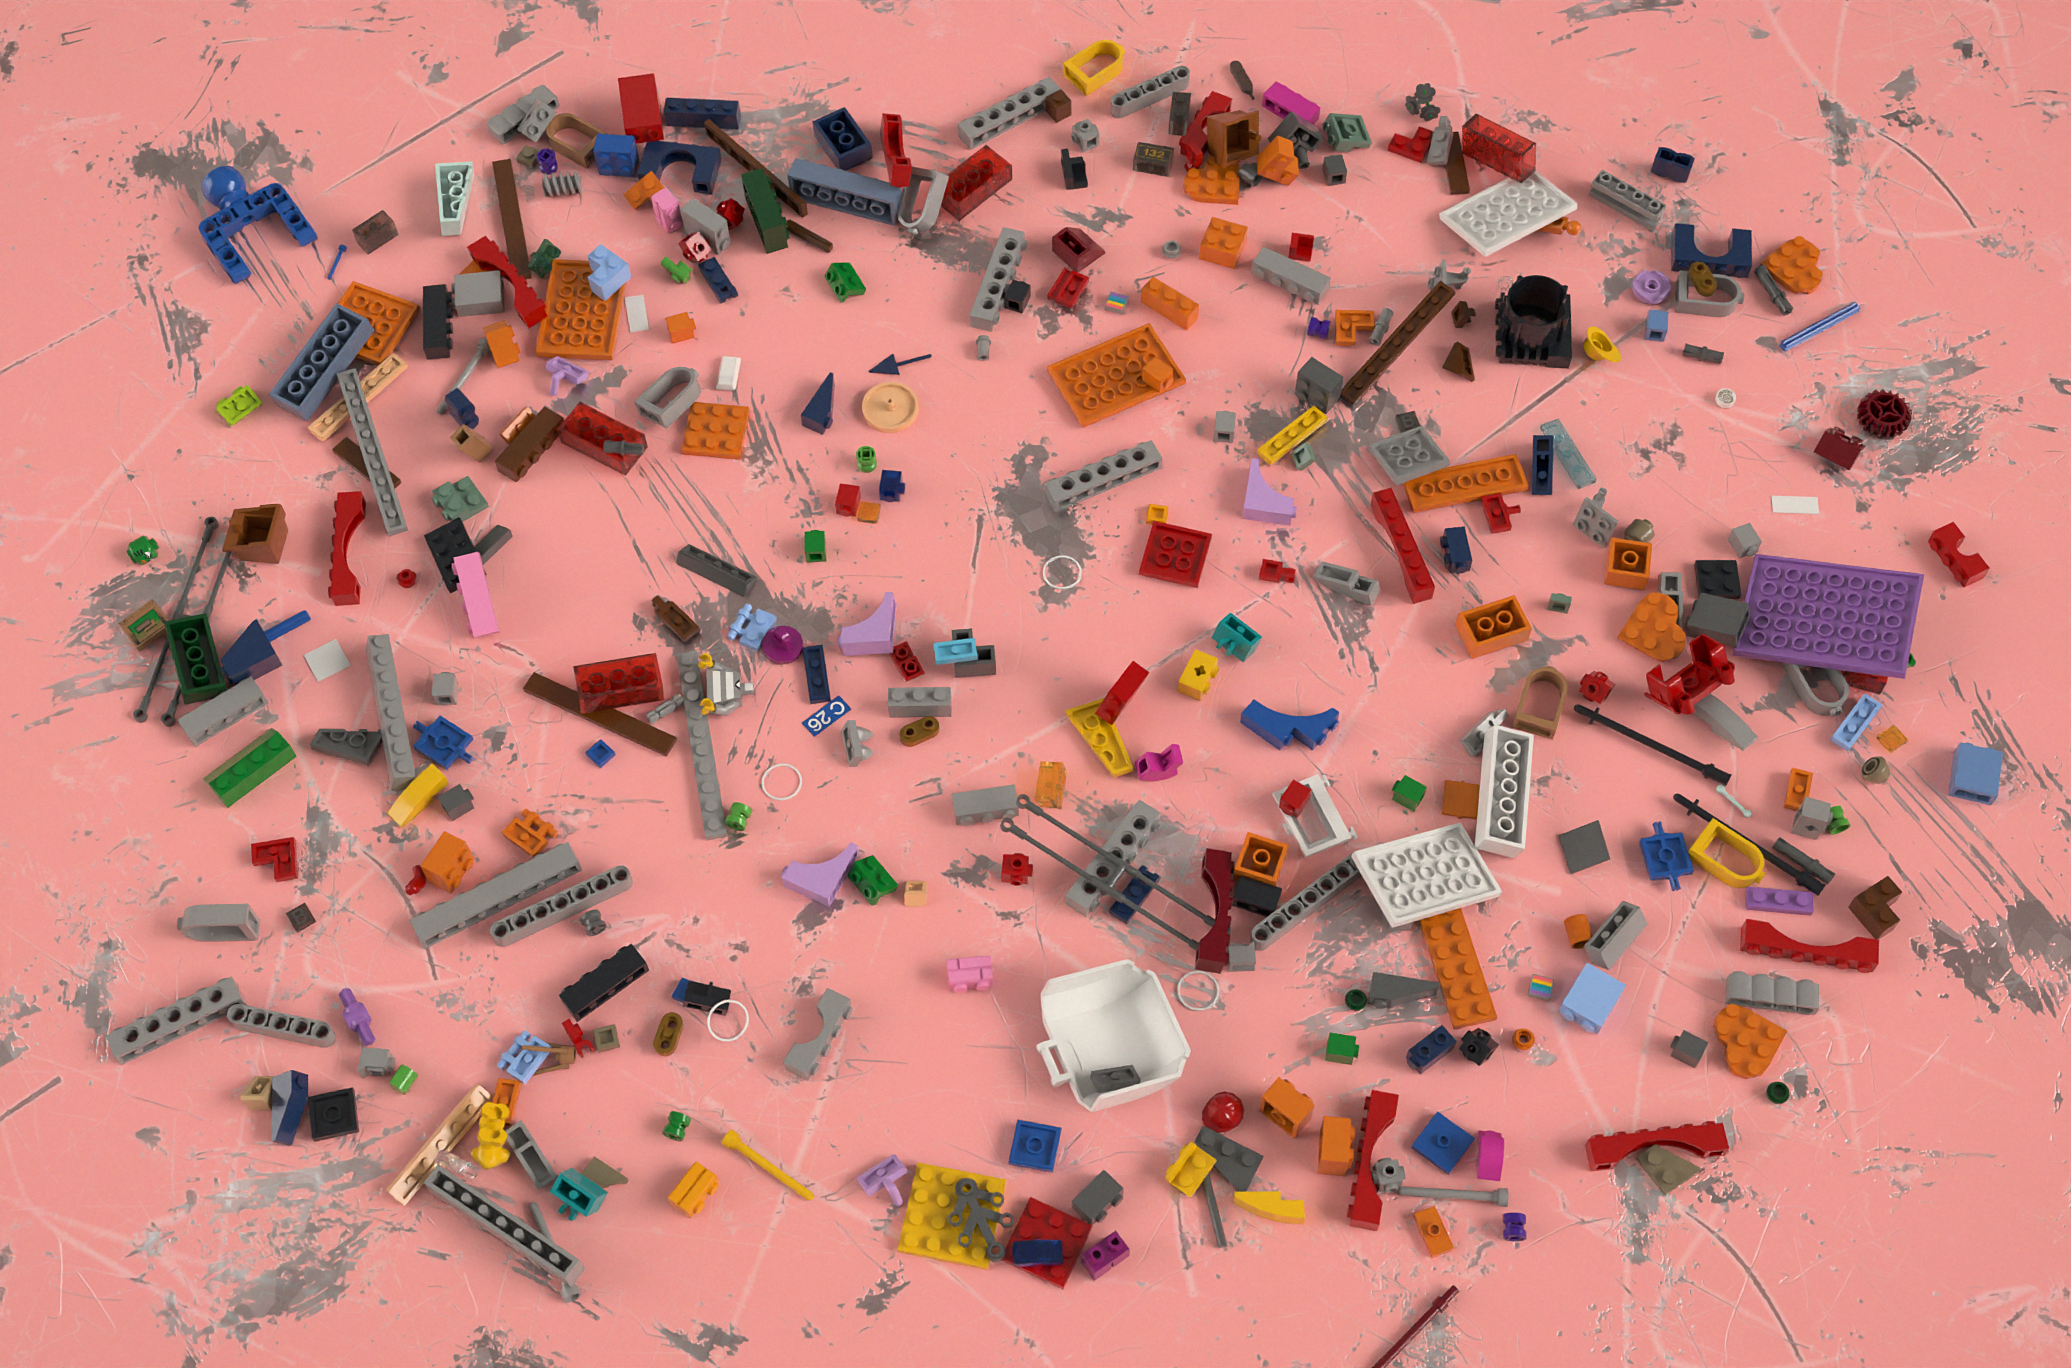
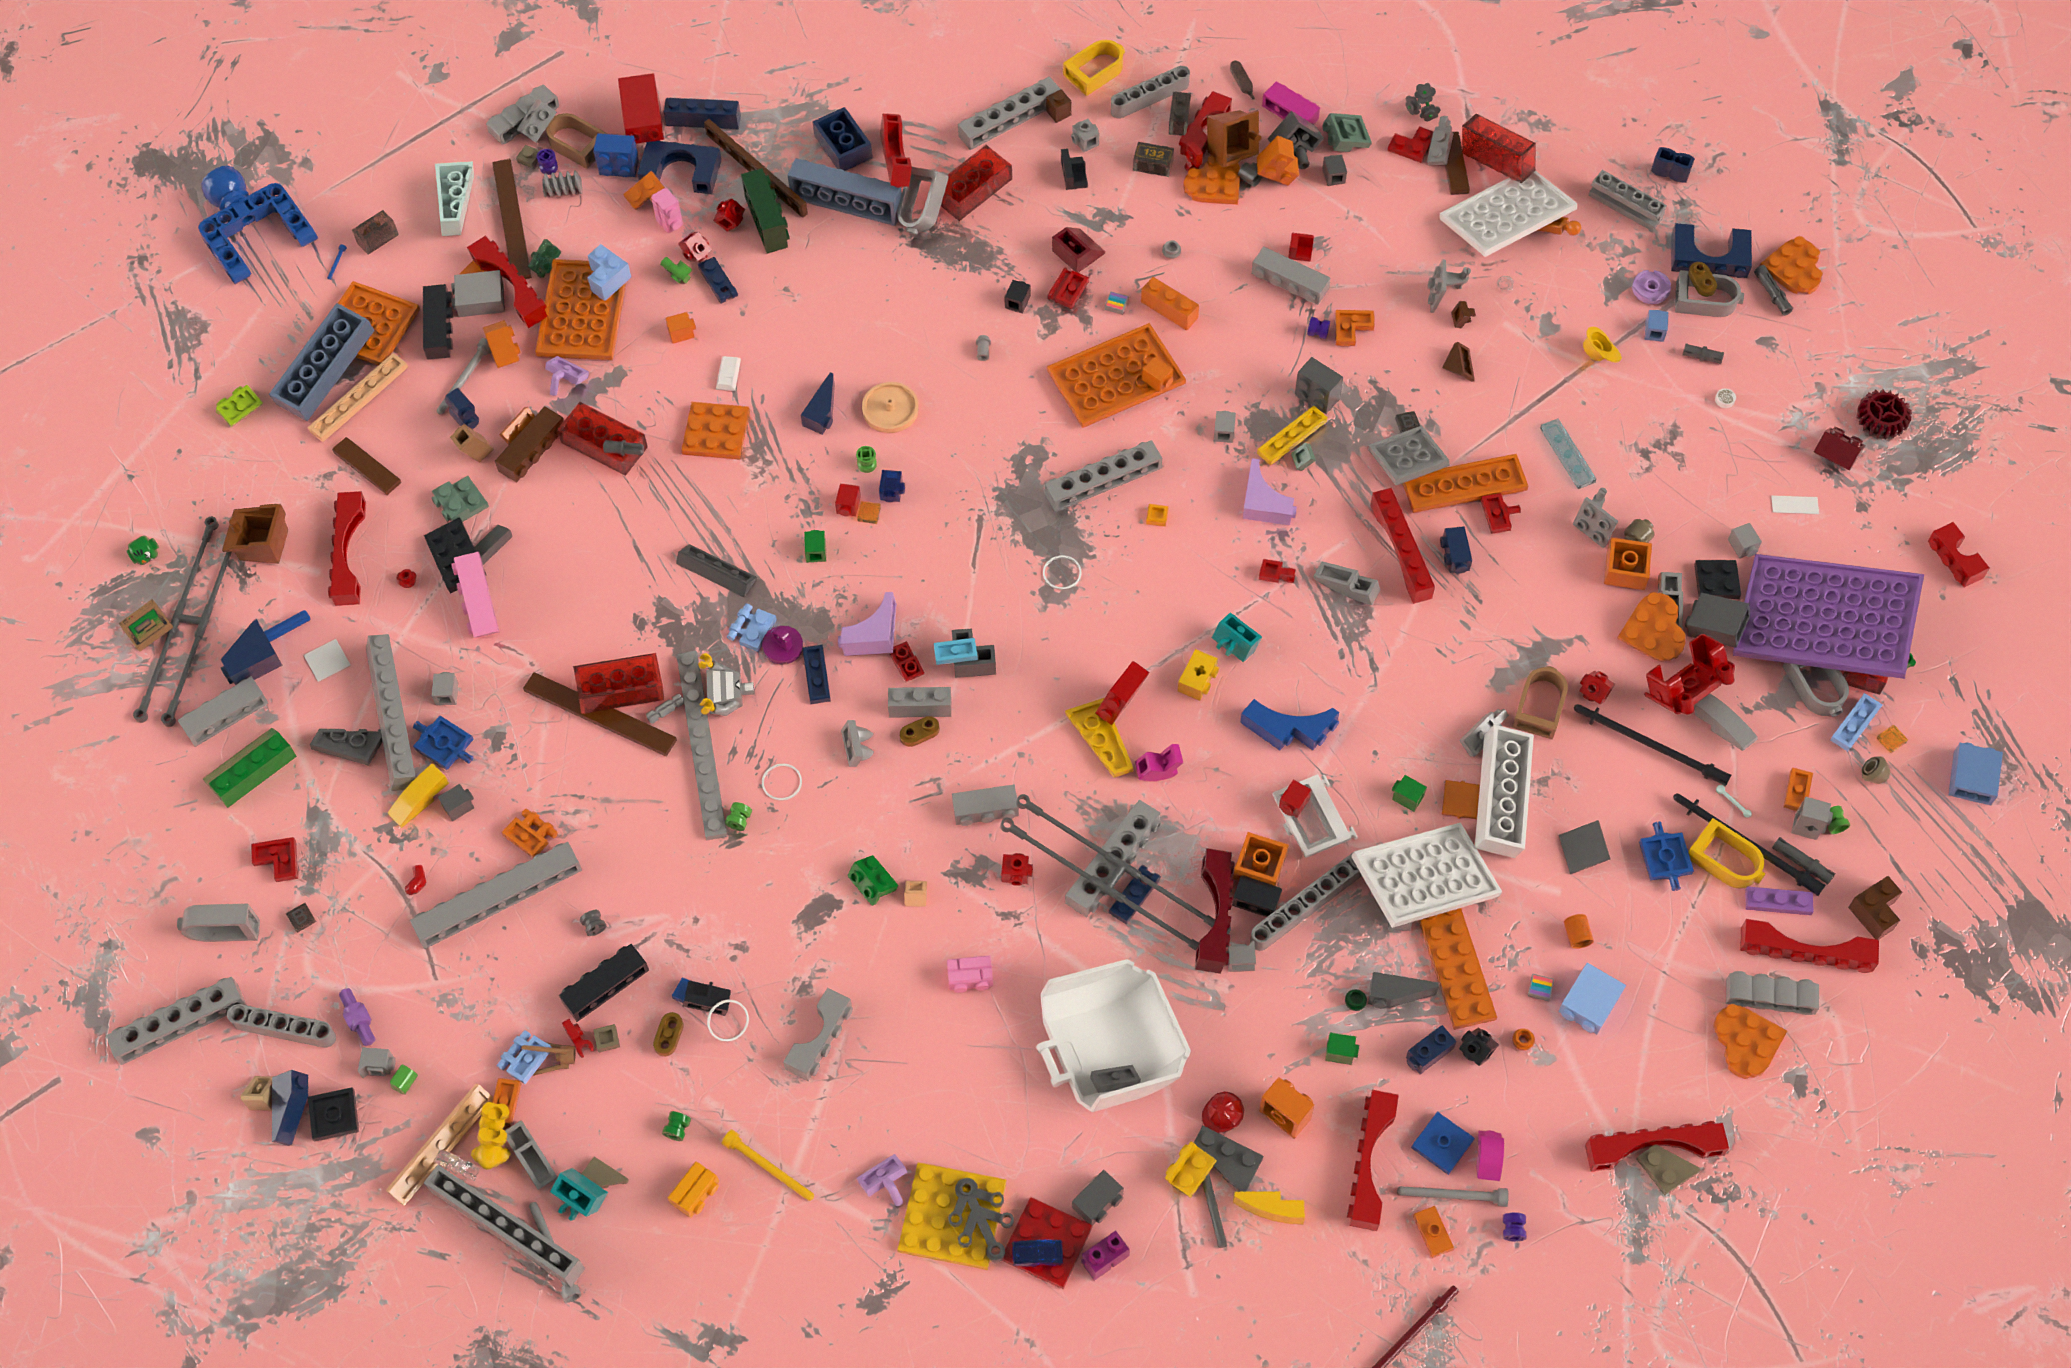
(195, 658): dark green brick -> none
(372, 452): light grey plate -> none
(447, 862): orange brick -> none
(551, 904): light grey beam -> none
(600, 753): blue tile -> none
(636, 313): white sticker -> none
(665, 417): light grey window -> none
(675, 619): reddish brown hinge -> none
(710, 225): light grey brick -> none
(809, 236): reddish brown axle -> none
(820, 880): lavender arch -> none
(826, 716): blue sticker -> none
(844, 280): green bracket -> none
(890, 366): dark blue piece -> none
(997, 279): light grey brick -> none
(1035, 1146): blue plate -> none
(1051, 784): clear yellow hinge -> none
(1175, 554): red plate -> none
(1192, 1008): white piece -> none
(1223, 242): orange brick -> none
(1334, 1146): orange brick -> none
(1381, 326): light grey pin -> none
(1384, 1181): light grey brick -> none
(1397, 343): reddish brown tile -> none
(1493, 626): orange brick -> none
(1530, 342): black hose -> none
(1542, 464): dark blue slope -> none
(1559, 603): sand green plate -> none
(1615, 935): light grey brick -> none
(1688, 1048): dark grey brick -> none
(1777, 1092): dark green plate -> none
(1819, 326): axle -> none

